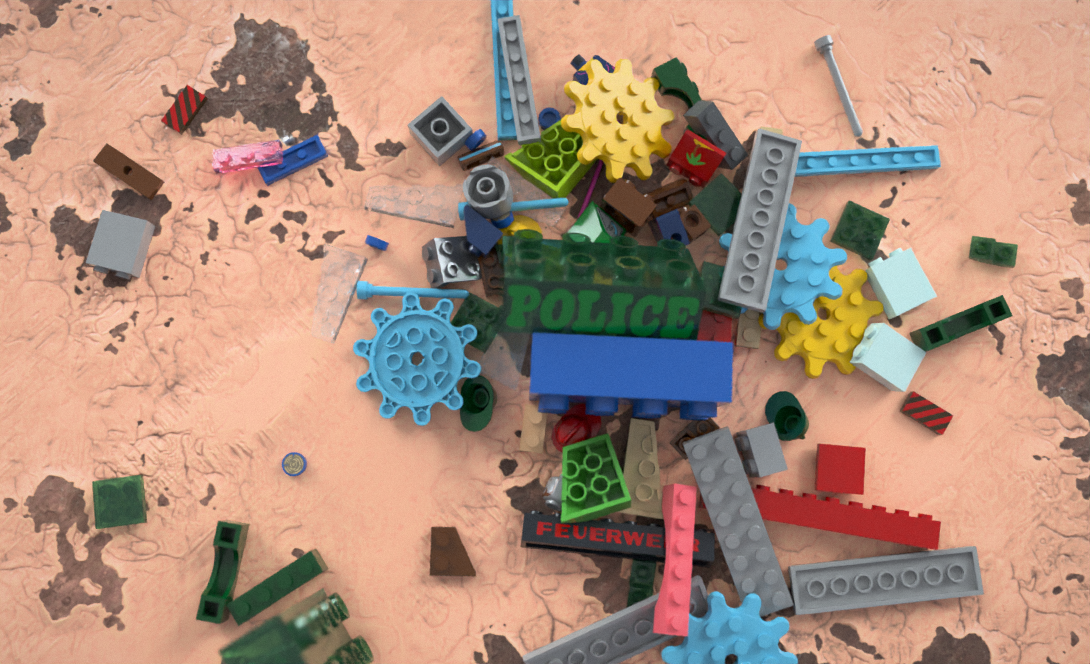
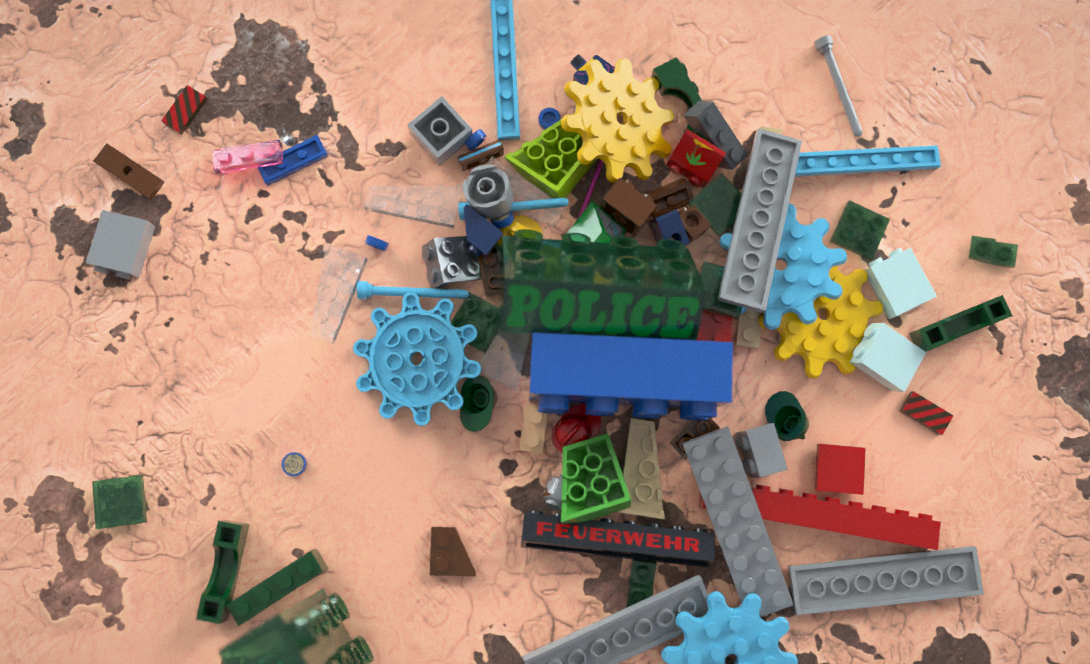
(519, 80): light grey plate -> none
(673, 603): coral arch -> none

